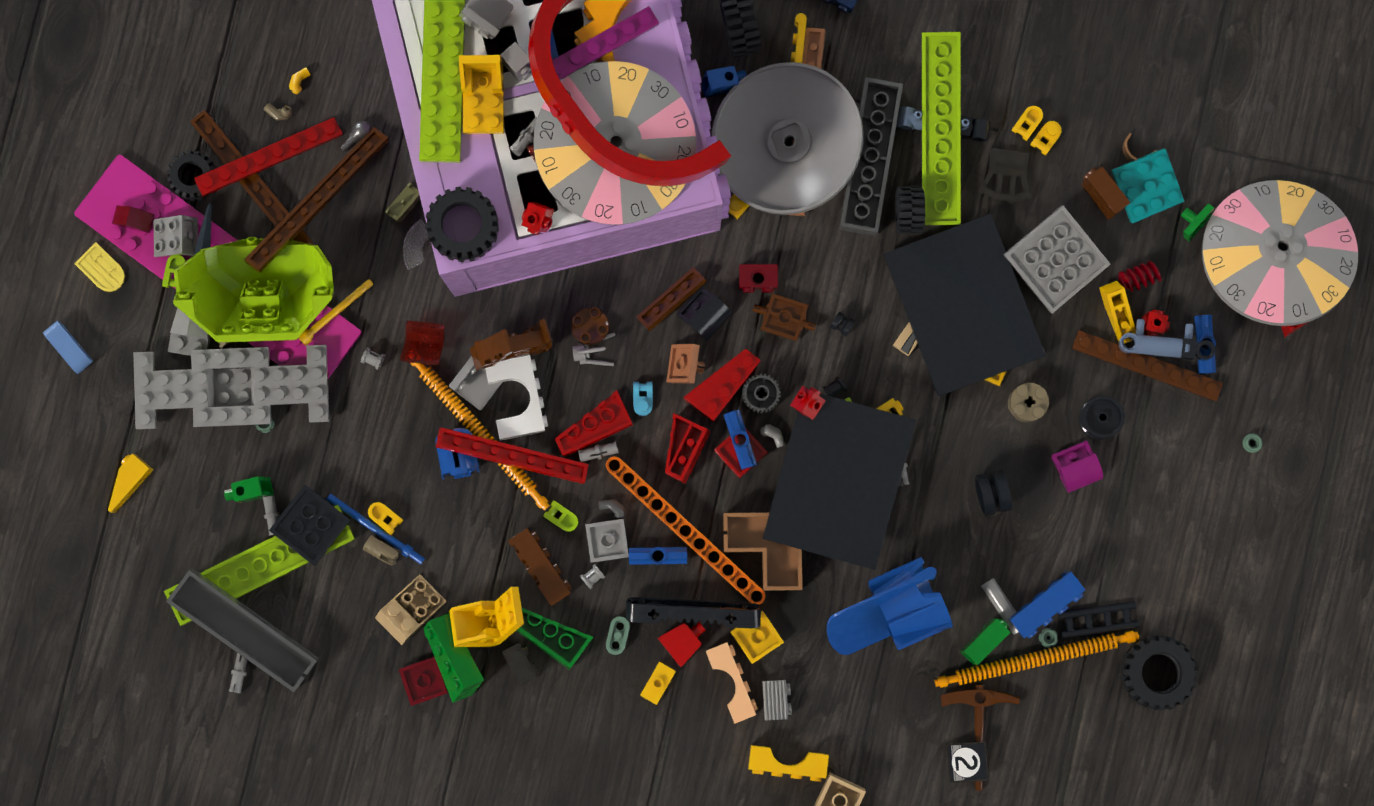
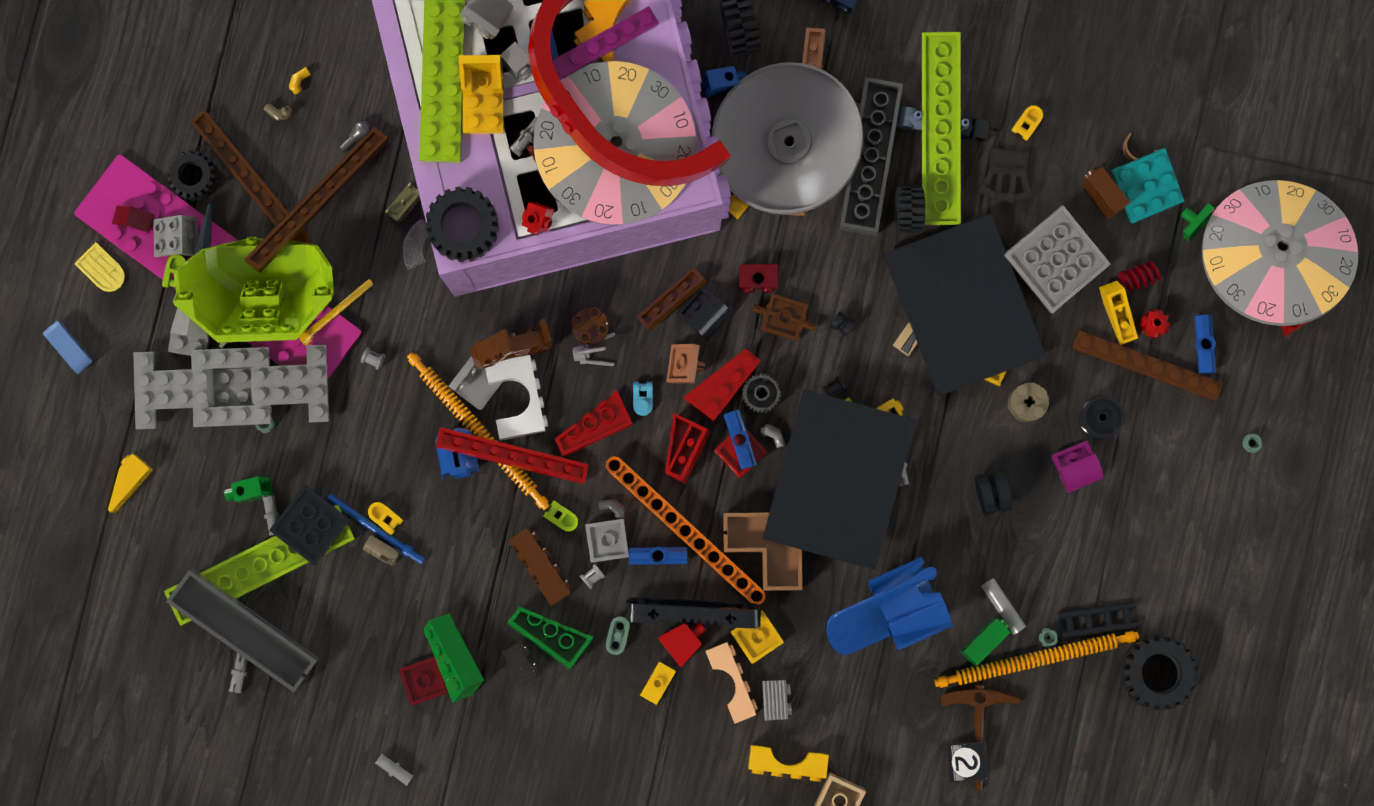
(268, 157): red plate -> none
(394, 769): none -> light grey pin
(410, 609): tan slope -> none
(423, 343): clear red bracket -> none
(487, 621): yellow bracket -> none
(598, 451): light grey pin -> none
(798, 39): yellow plate -> none
(808, 402): red brick -> none
(1047, 604): blue wedge -> none
(1051, 132): yellow plate -> none
(1163, 346): sand blue piece -> none

